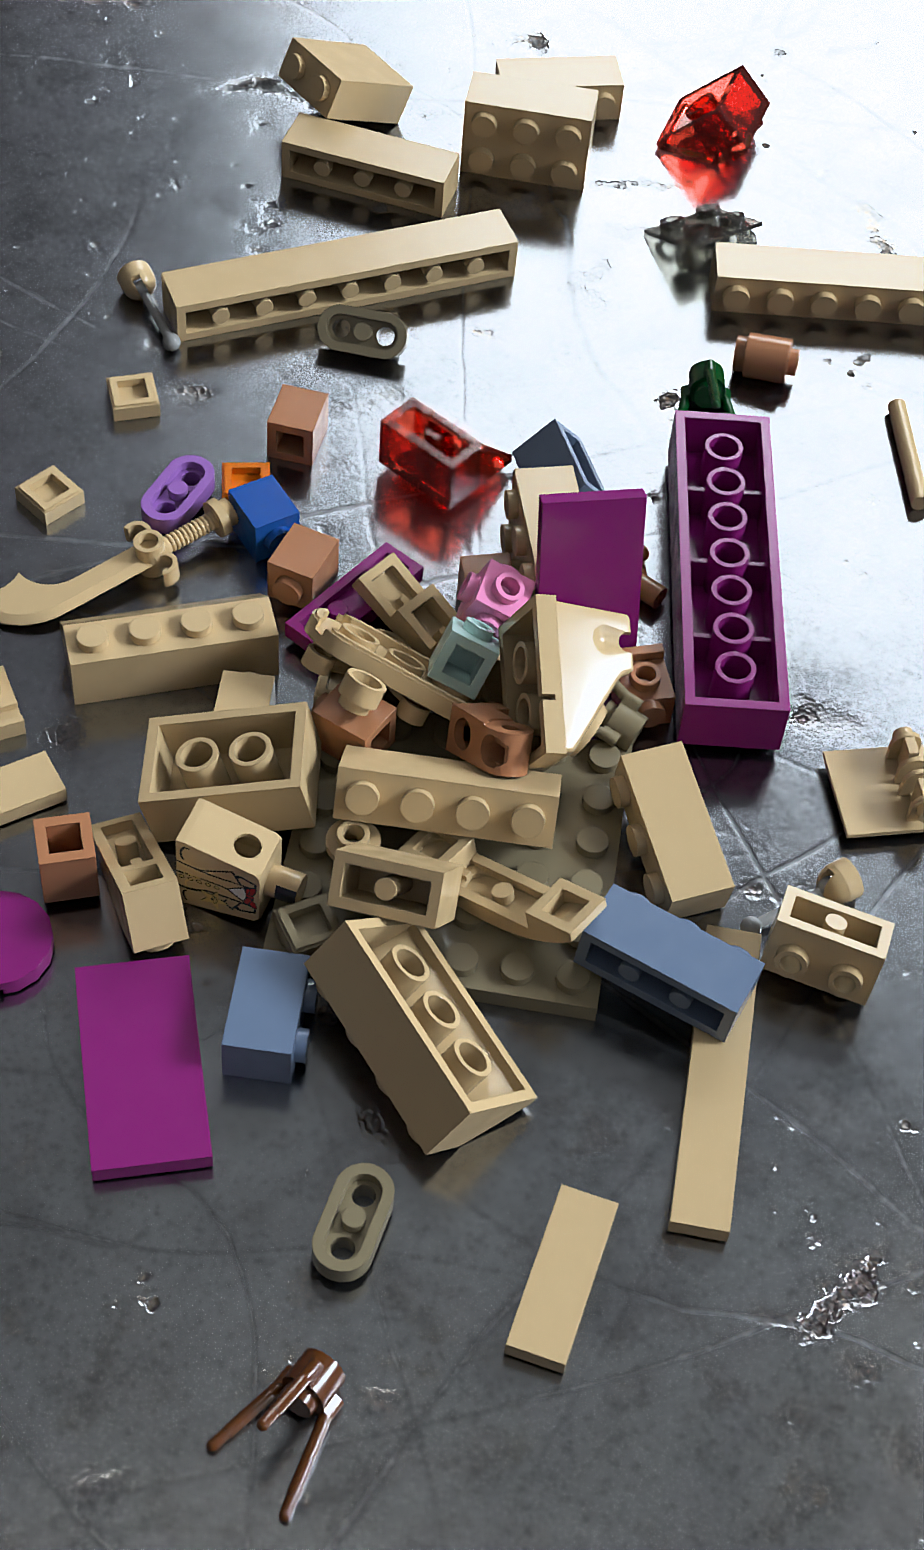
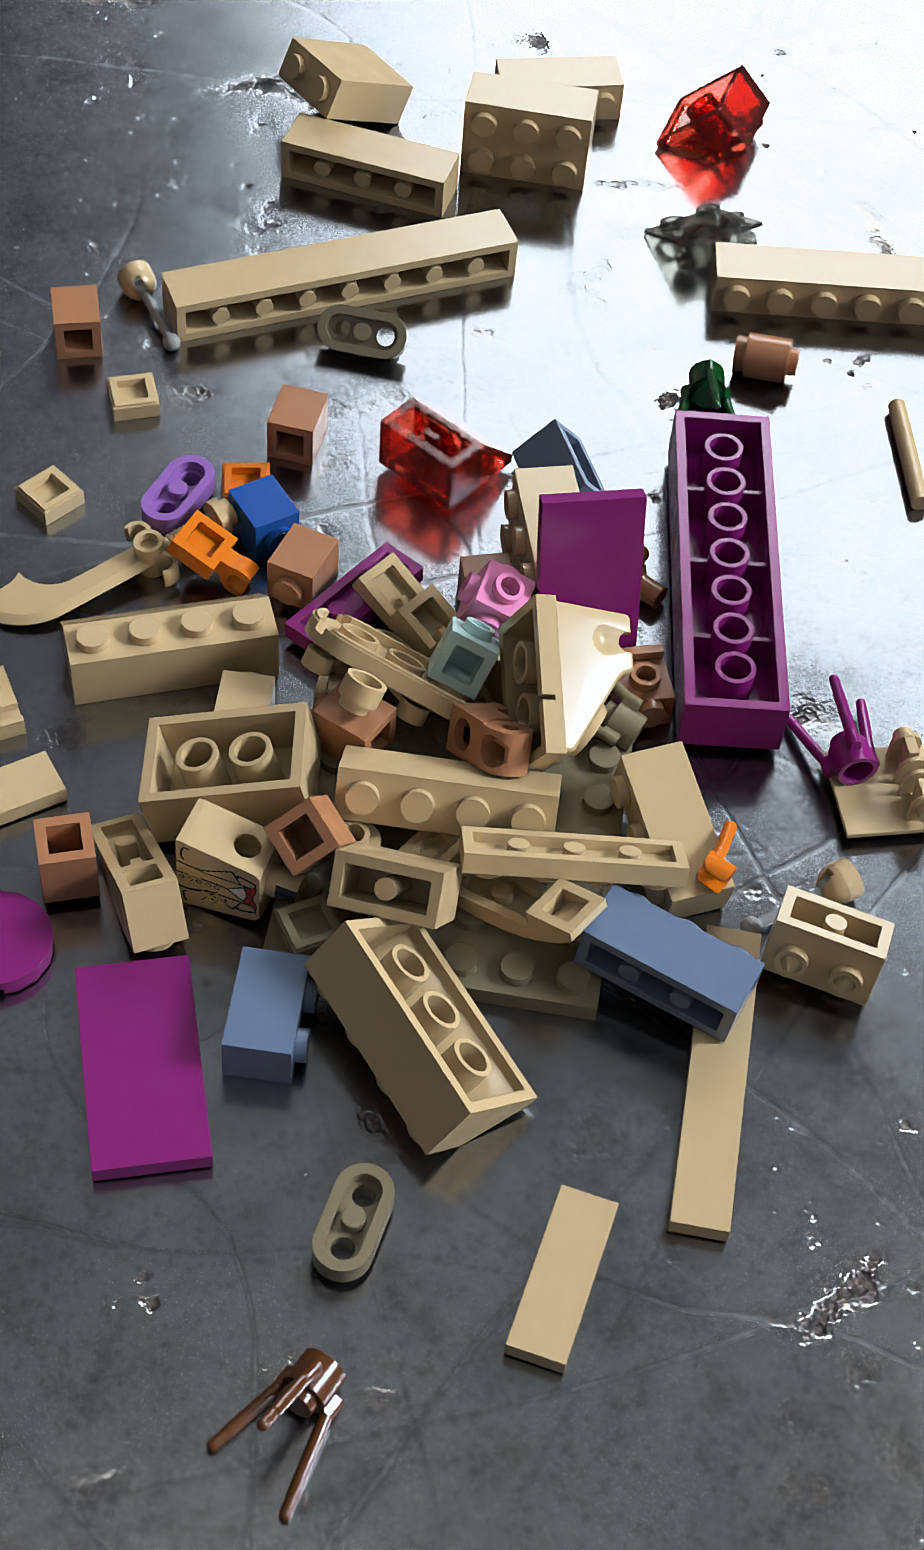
(76, 321): none -> nougat brick
(208, 548): none -> orange plate
(309, 834): none -> nougat brick
(573, 856): none -> tan plate
(716, 870): none -> orange hand
(849, 754): none -> magenta plant

